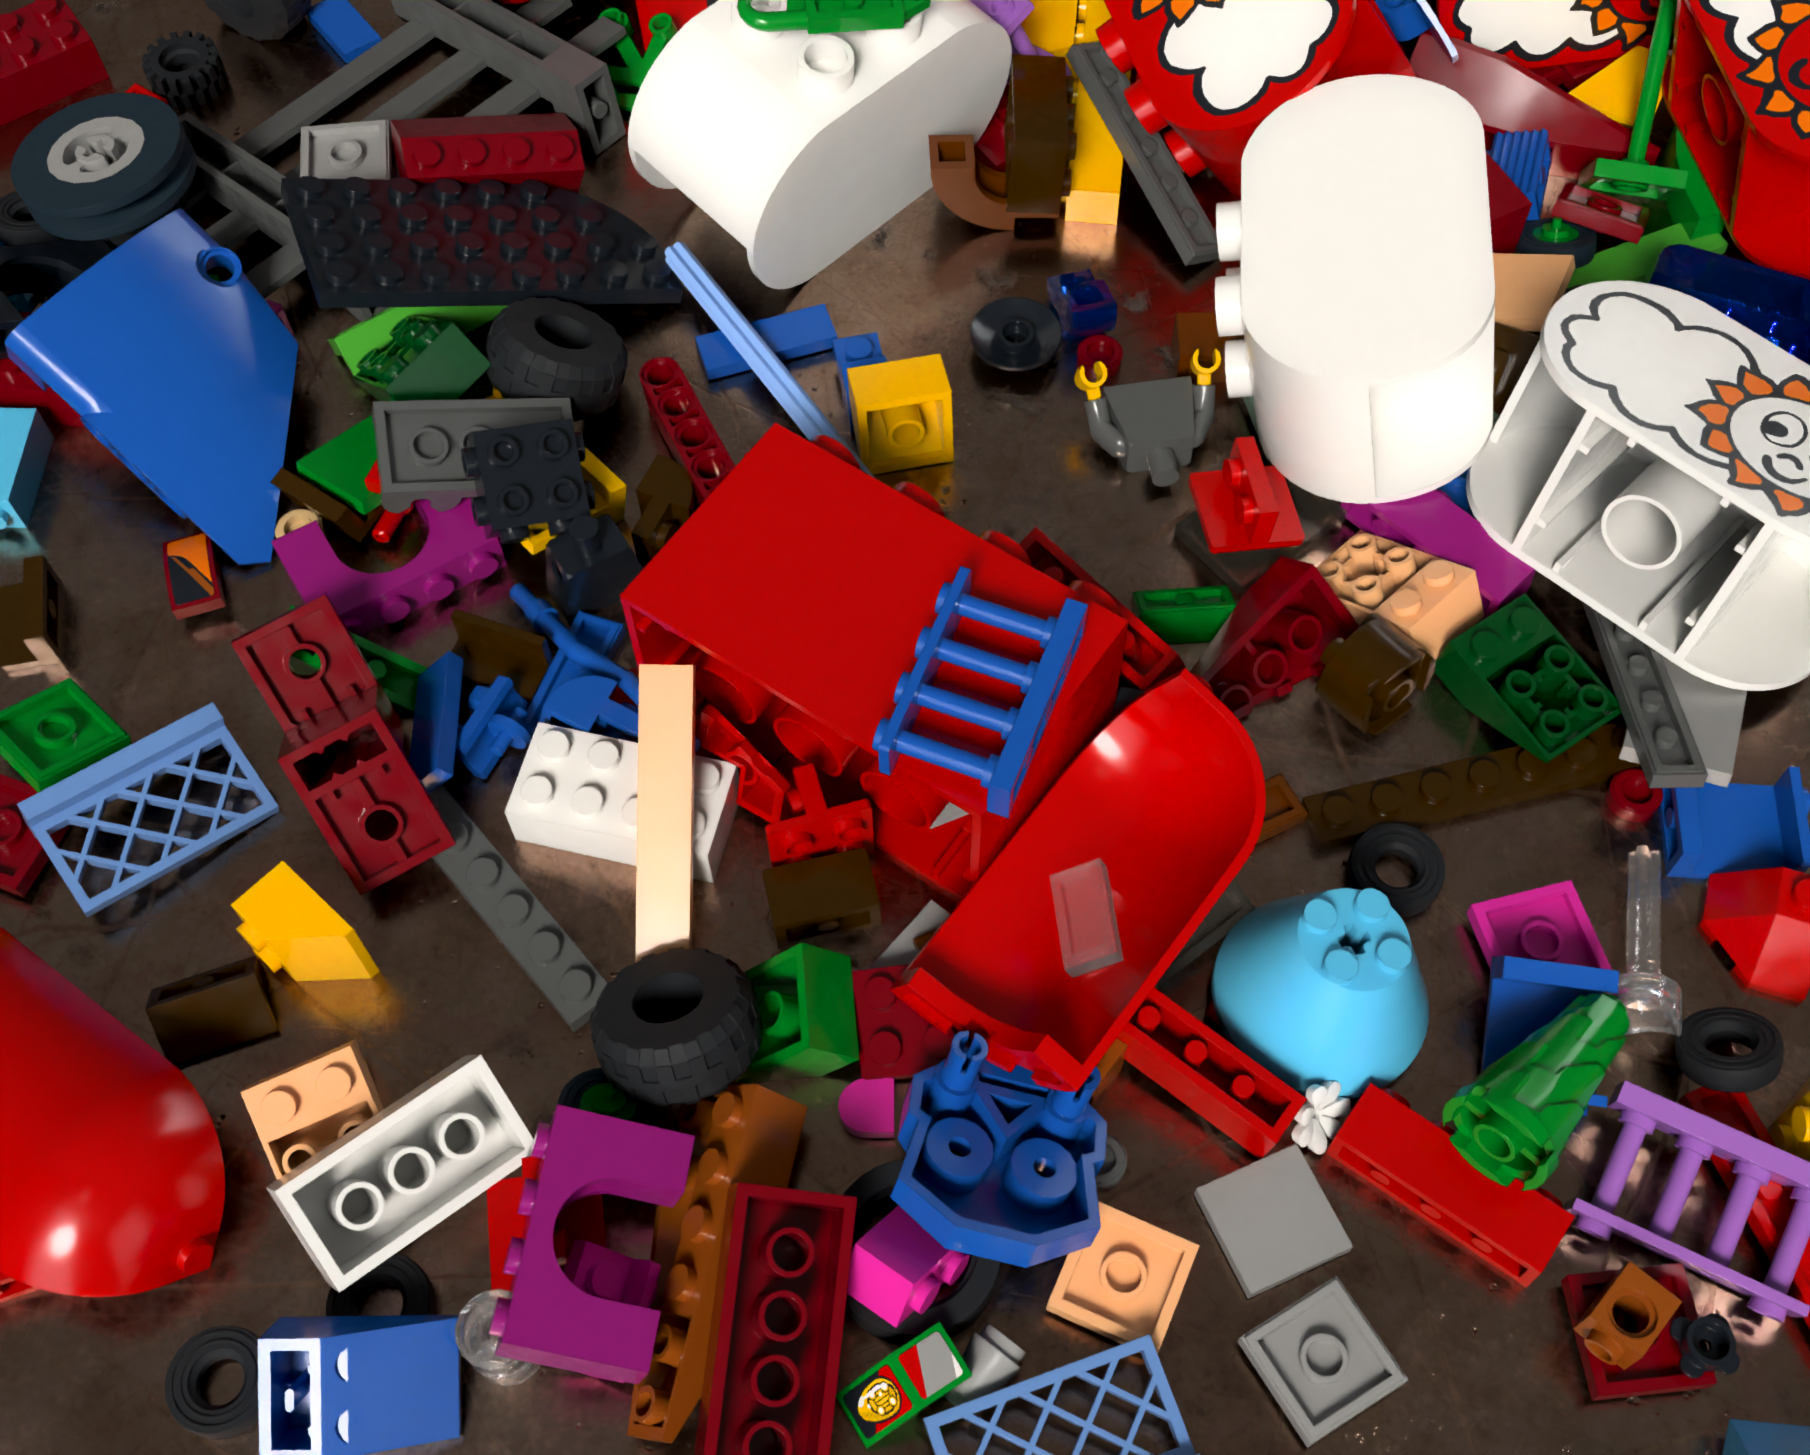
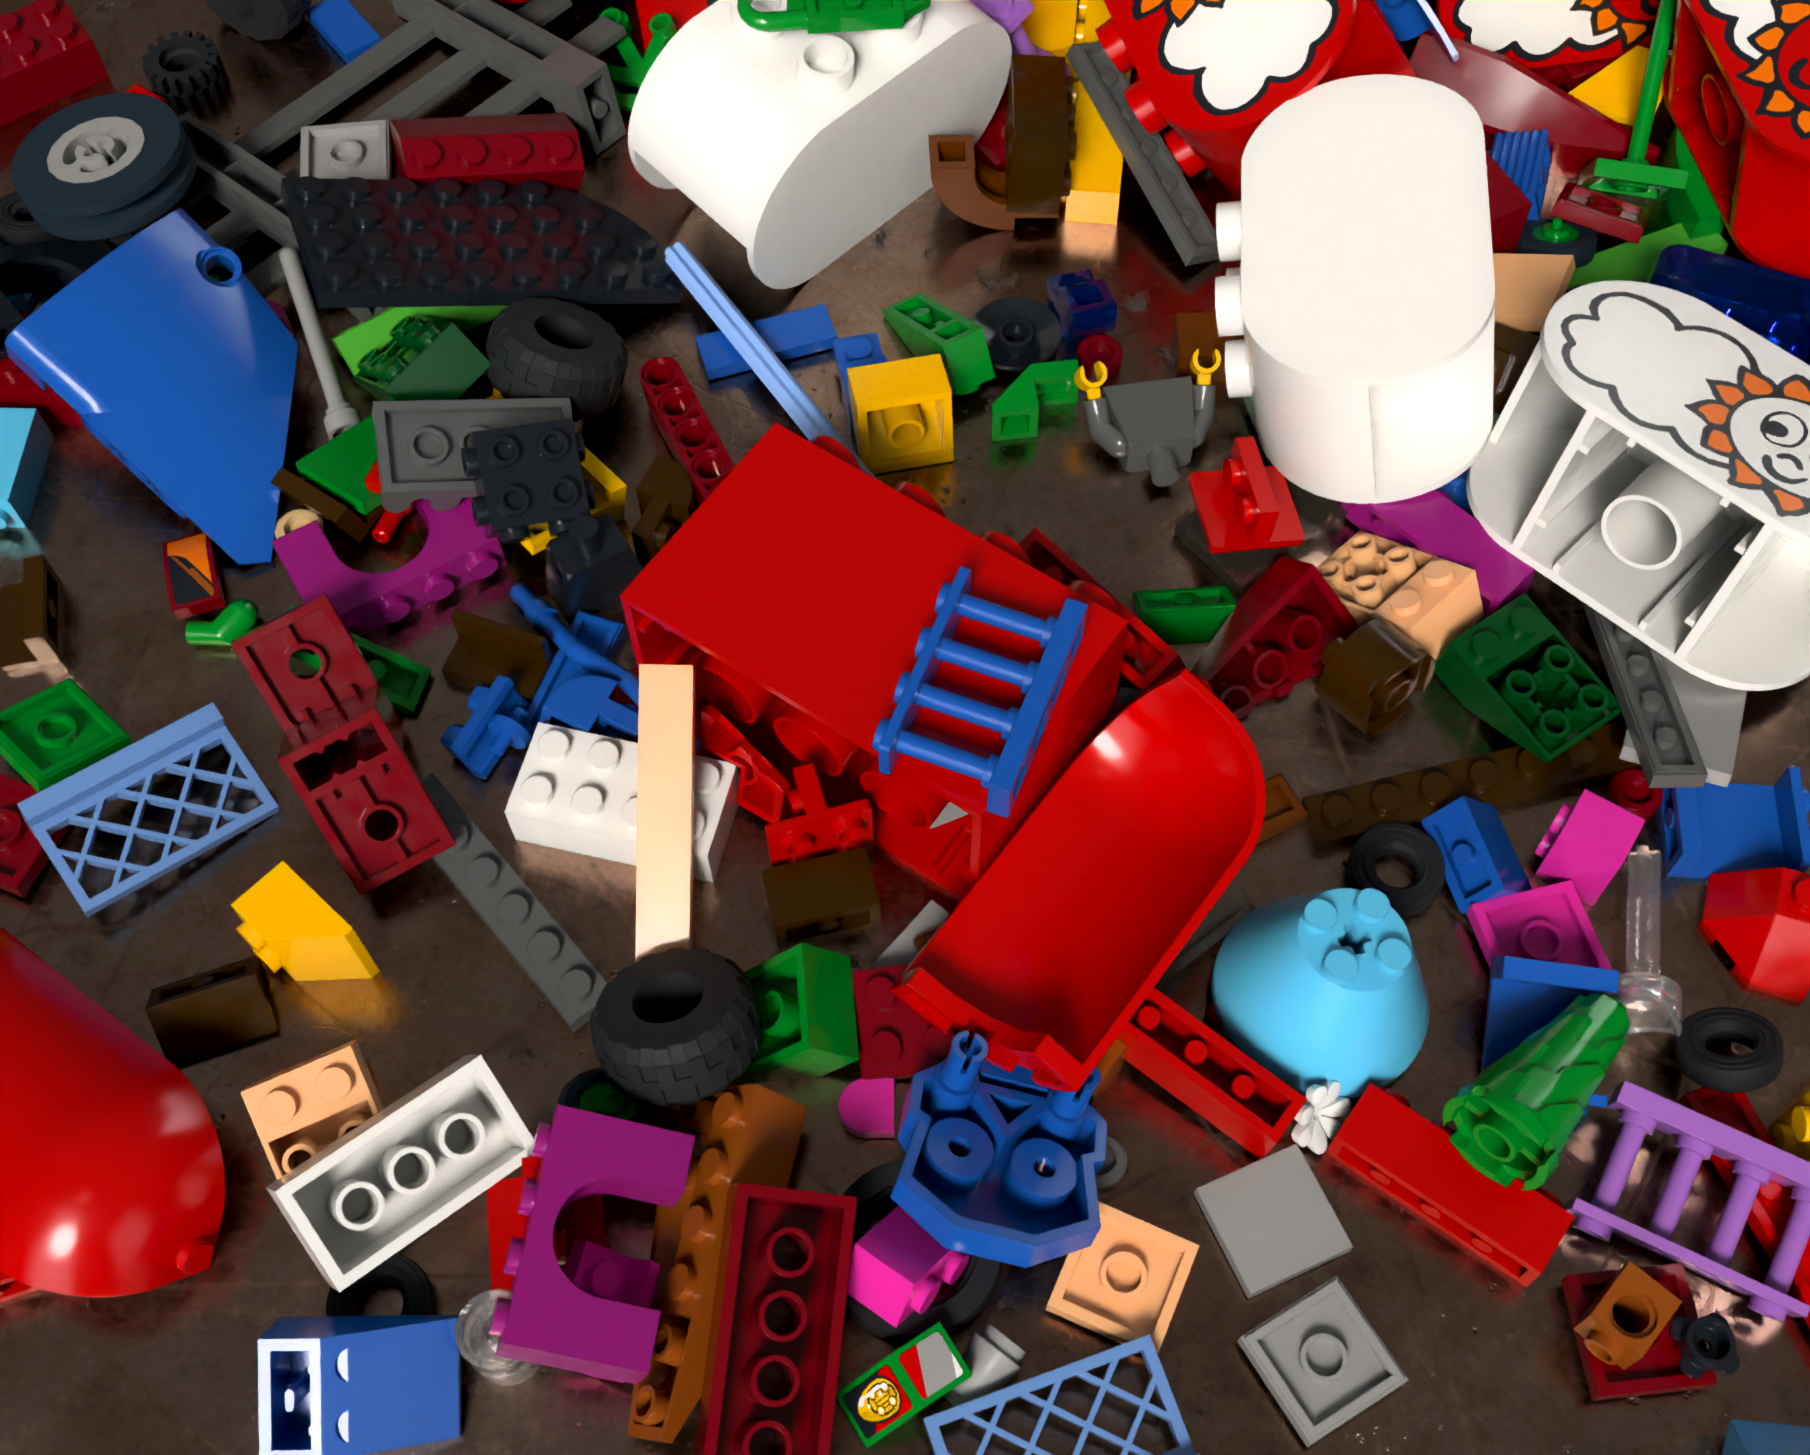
(185, 1376): black tyre -> none
(231, 623): none -> green arm
(339, 414): none -> light grey piece
(436, 721): blue tile -> none
(935, 329): none -> green slope
(1041, 384): none -> green slope
(1086, 918): clear tile -> none
(1475, 852): none -> blue panel
(1587, 845): none -> dark pink brick

